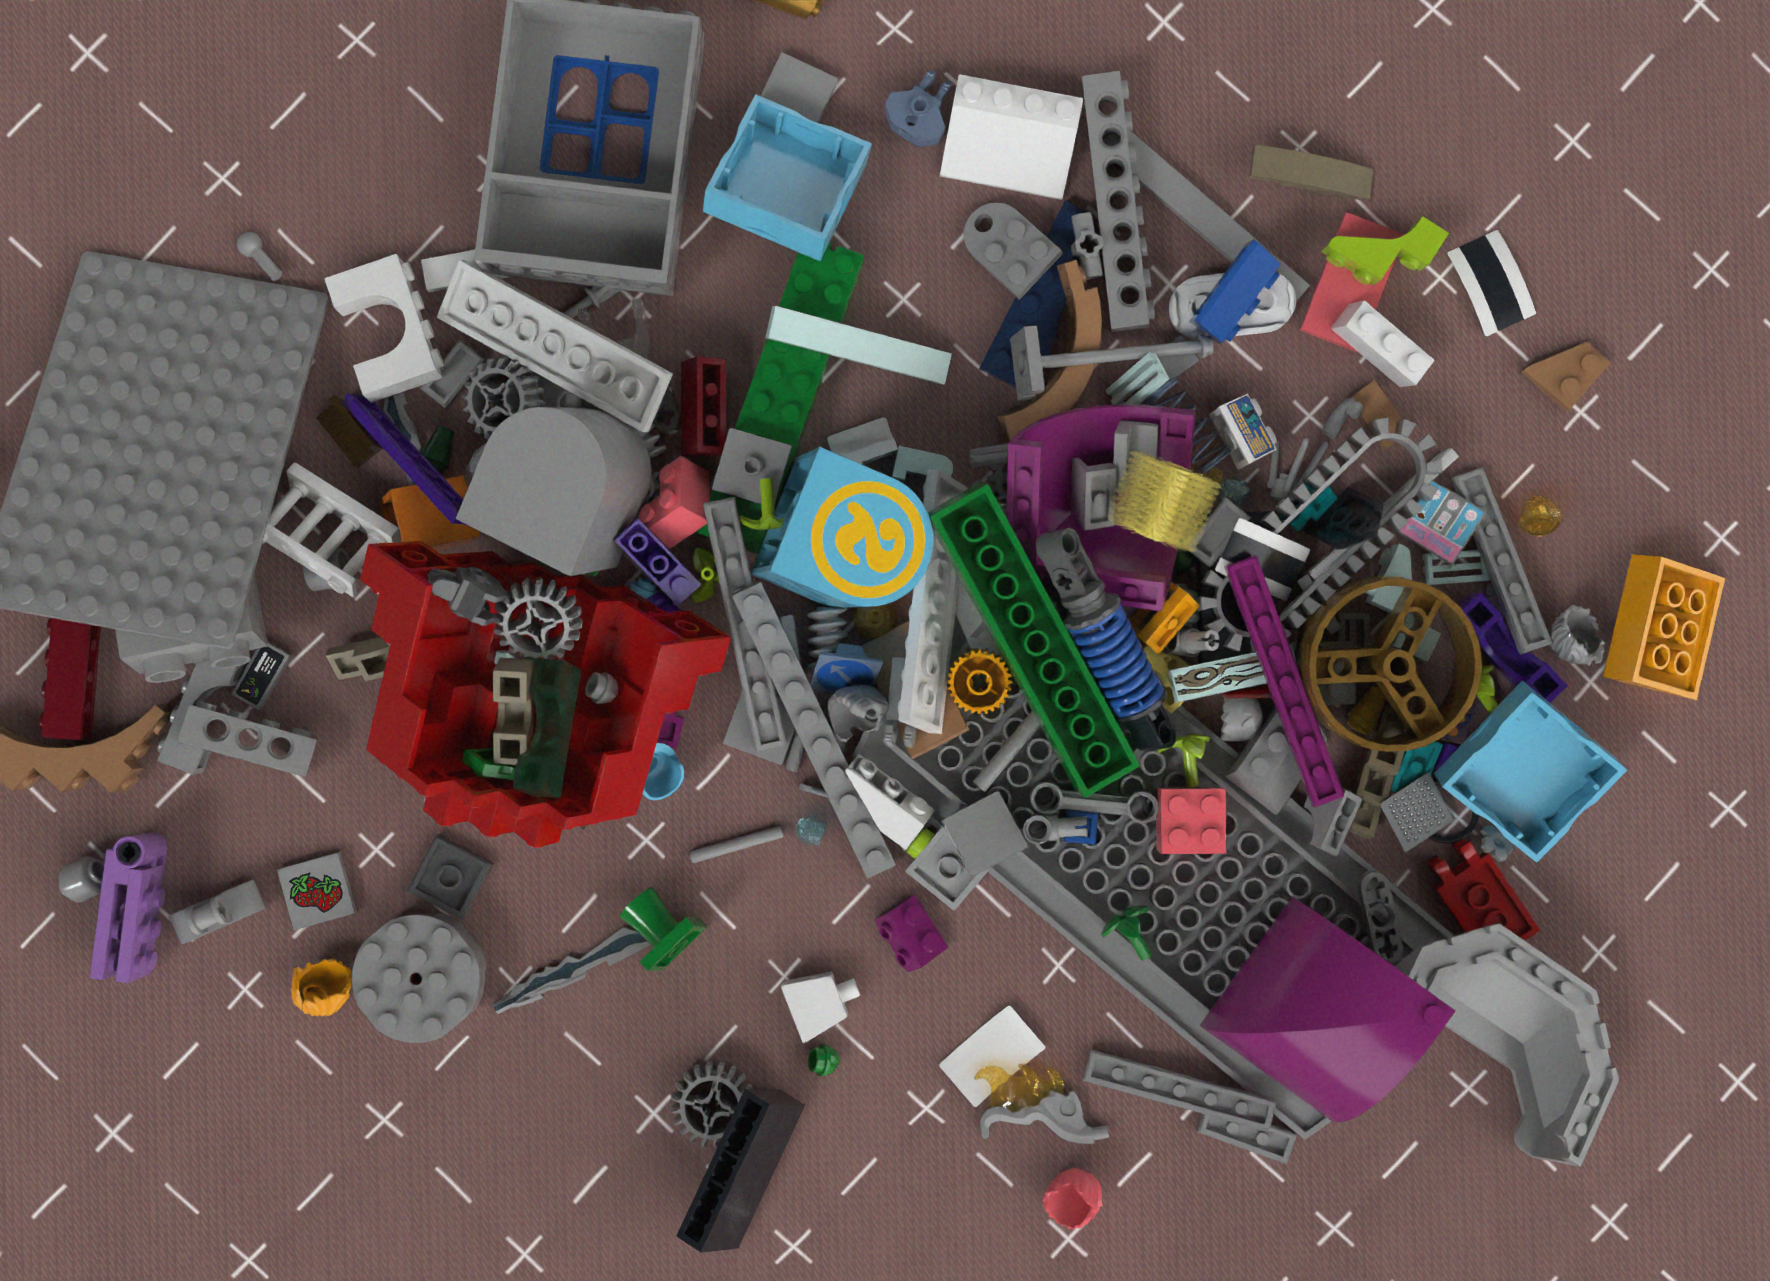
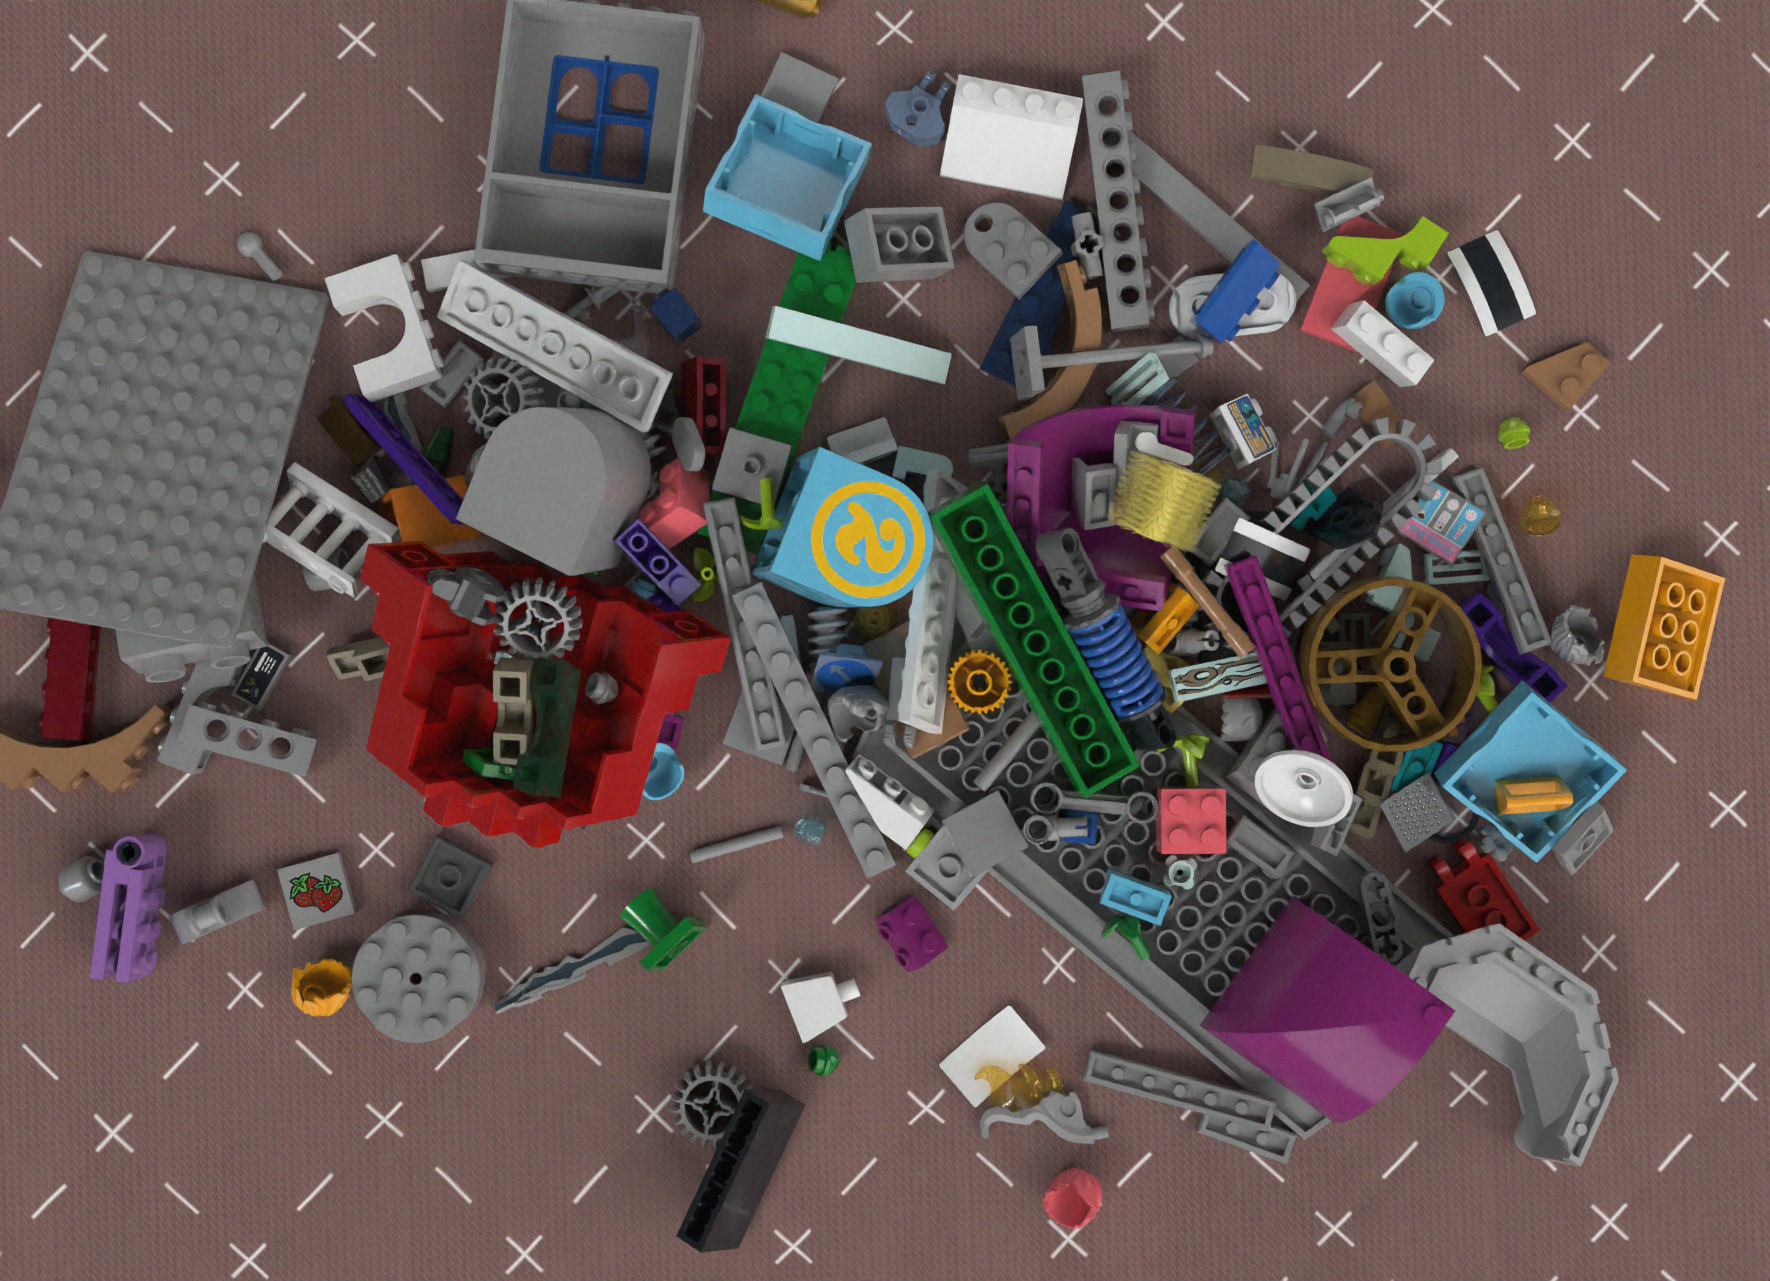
(373, 478): none -> clear smoke piece
(675, 315): none -> dark blue brick
(688, 444): none -> light grey tile
(899, 244): none -> light grey brick
(1135, 897): none -> medium azure panel
(1148, 443): none -> white sticker
(1184, 880): none -> light aqua plate
(1230, 630): none -> medium nougat piece
(1259, 846): none -> light grey tile
(1303, 788): none -> white dish
(1348, 203): none -> light grey hinge
(1415, 300): none -> medium azure helmet
(1514, 433): none -> lime plate
(1531, 795): none -> light orange tile
(1583, 838): none -> light grey tile

